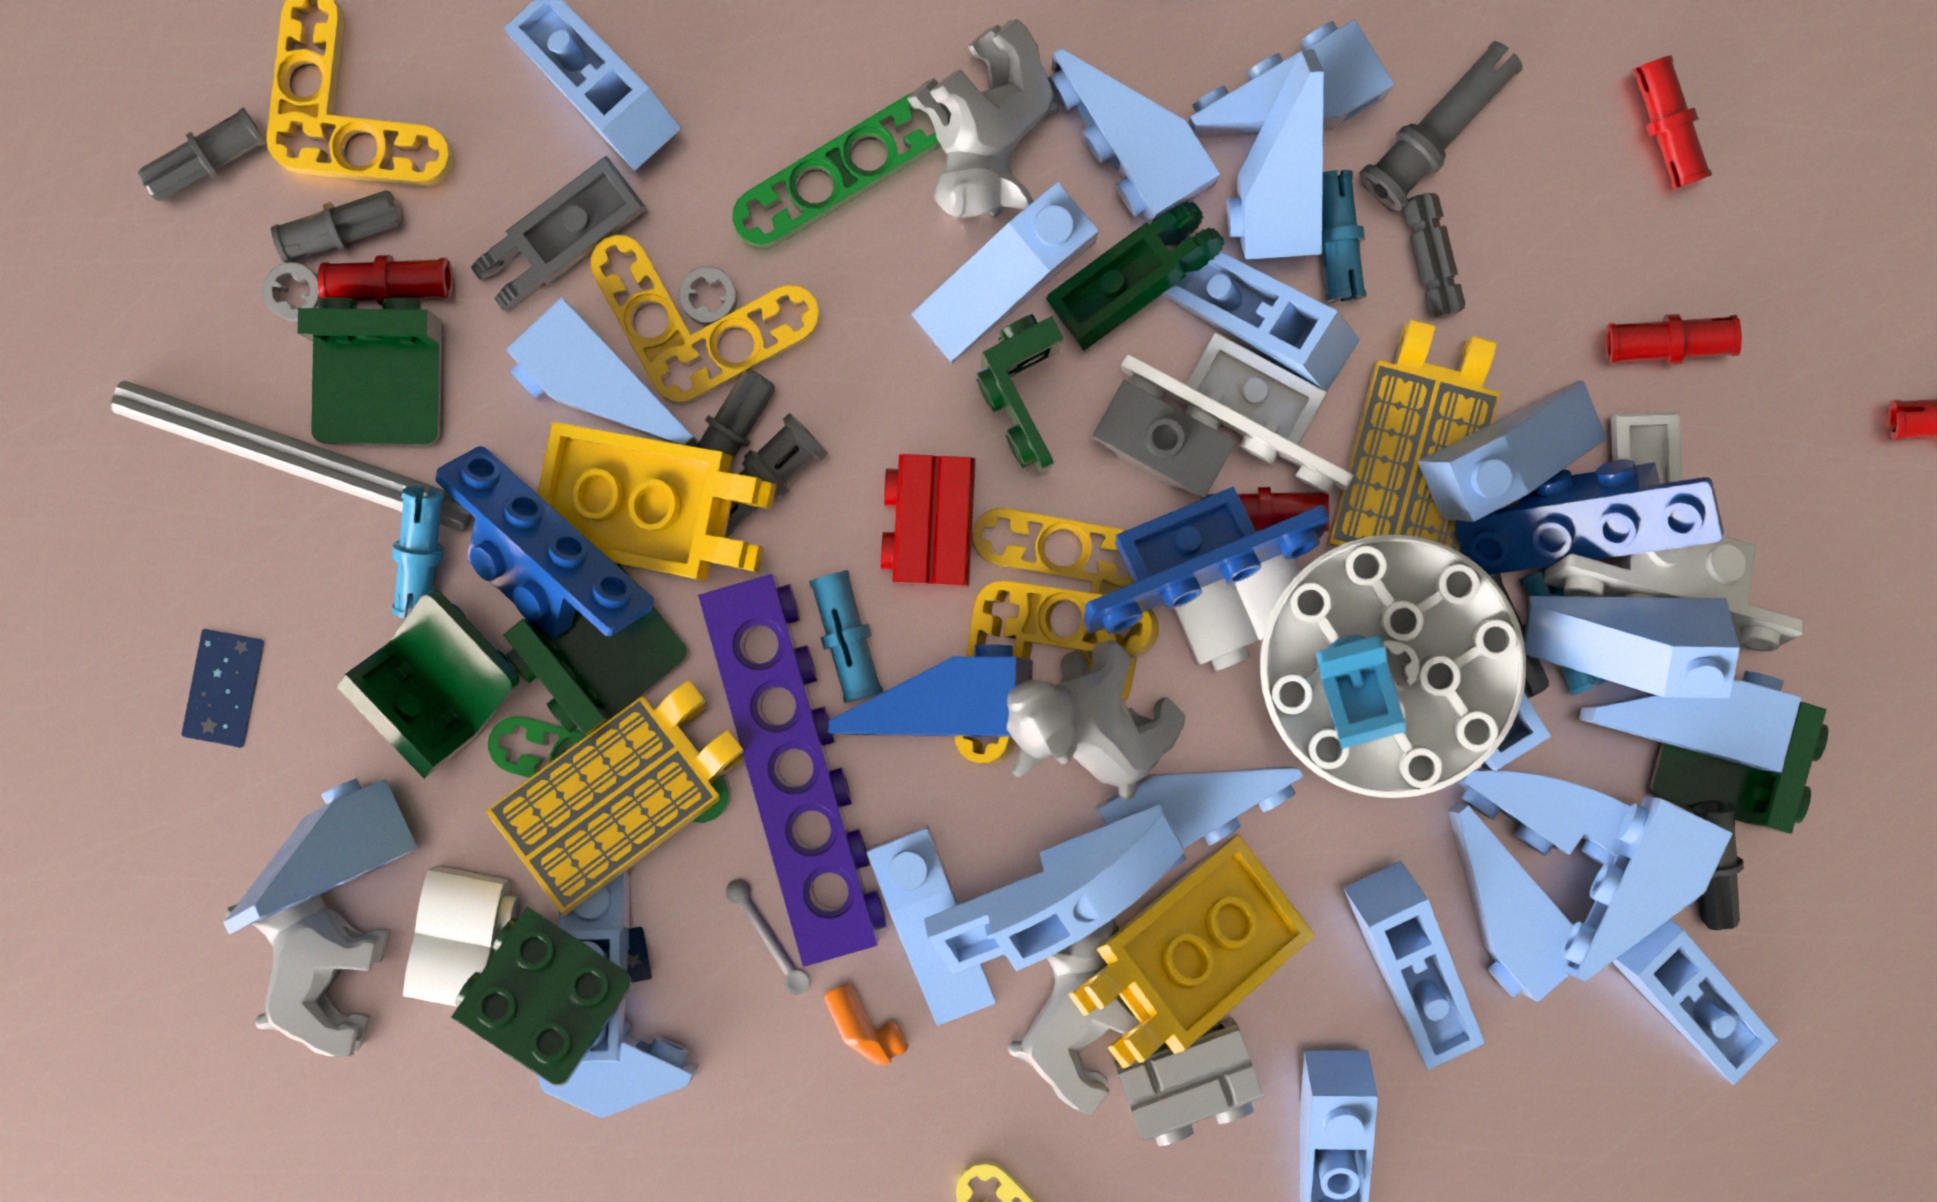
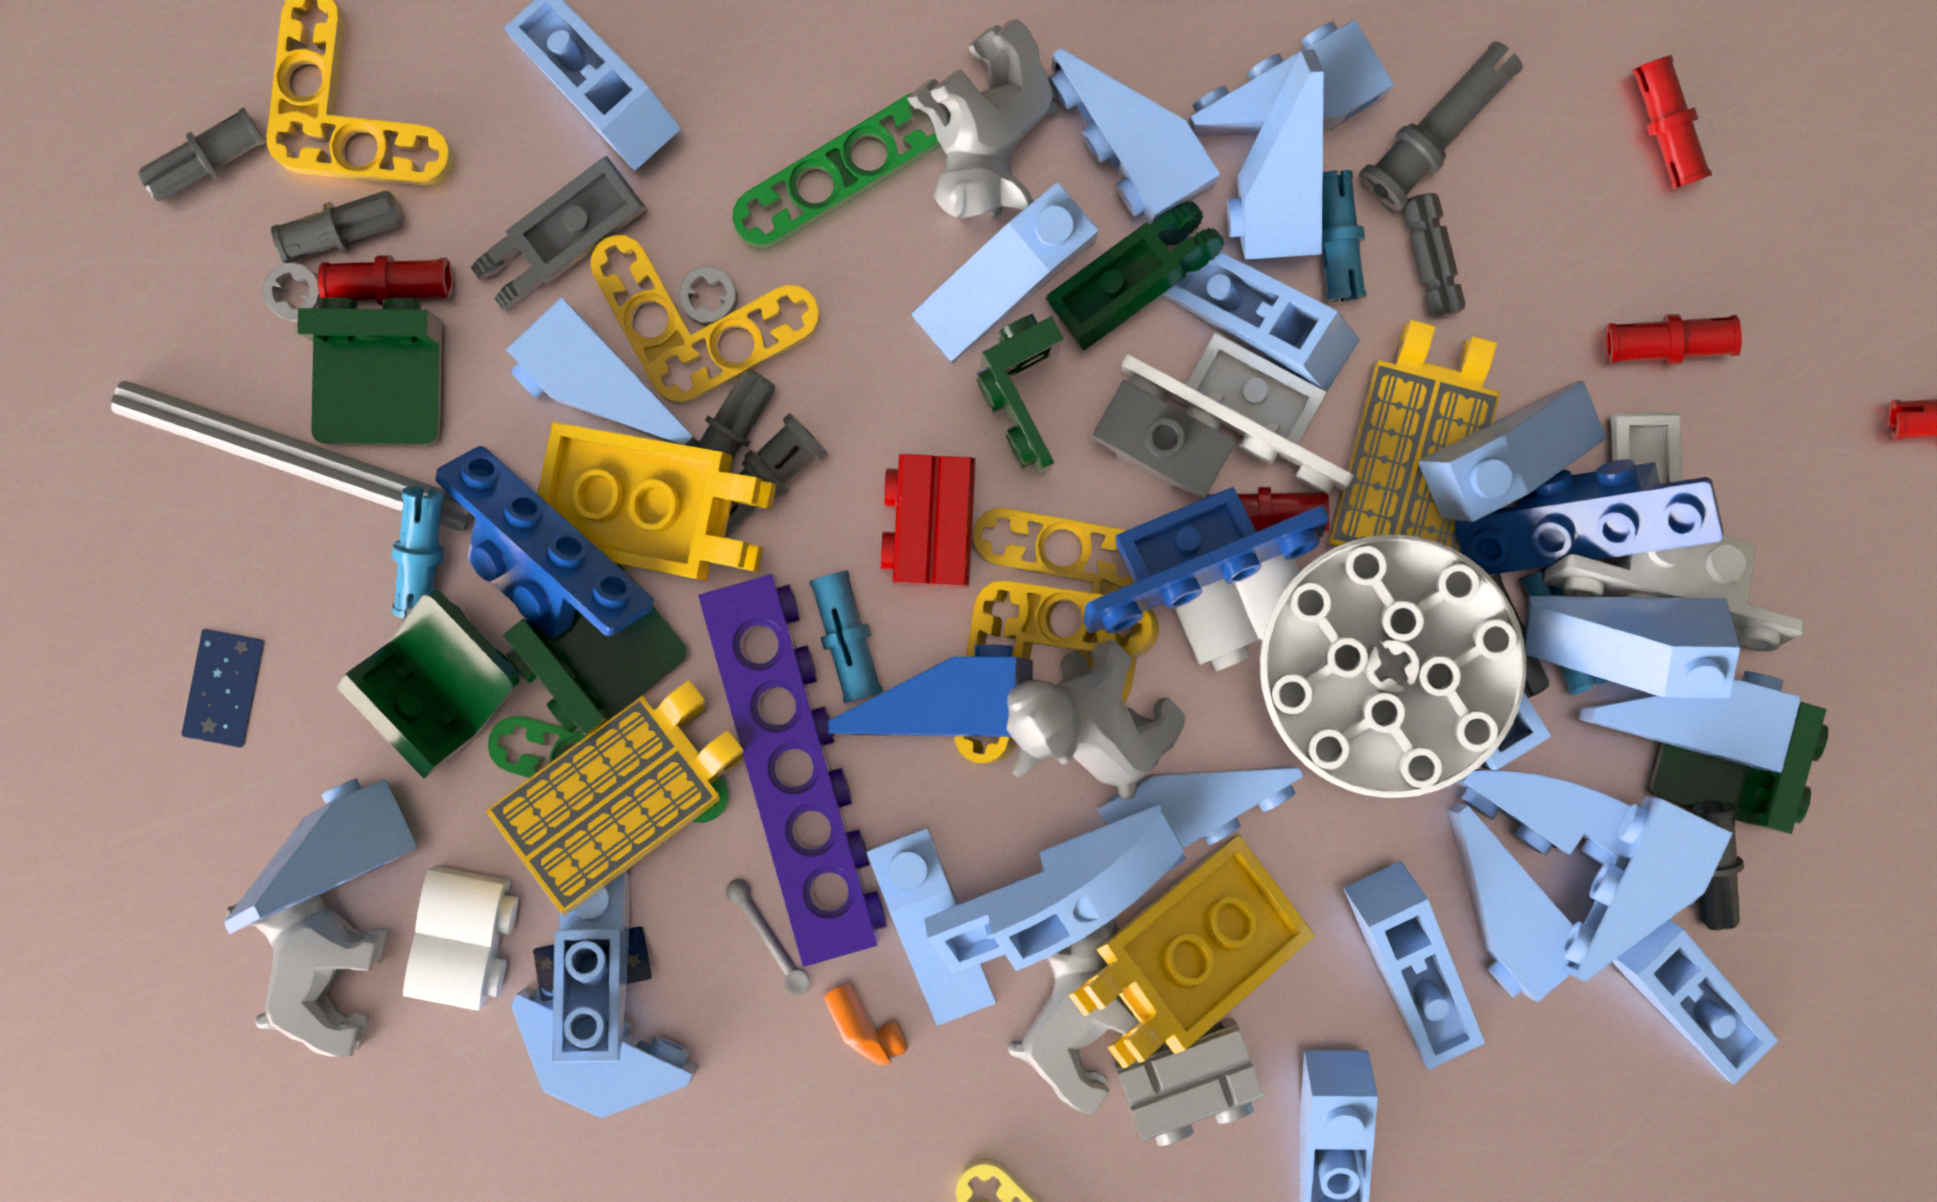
(542, 997): dark green bracket -> none
(1360, 690): dark azure bracket -> none

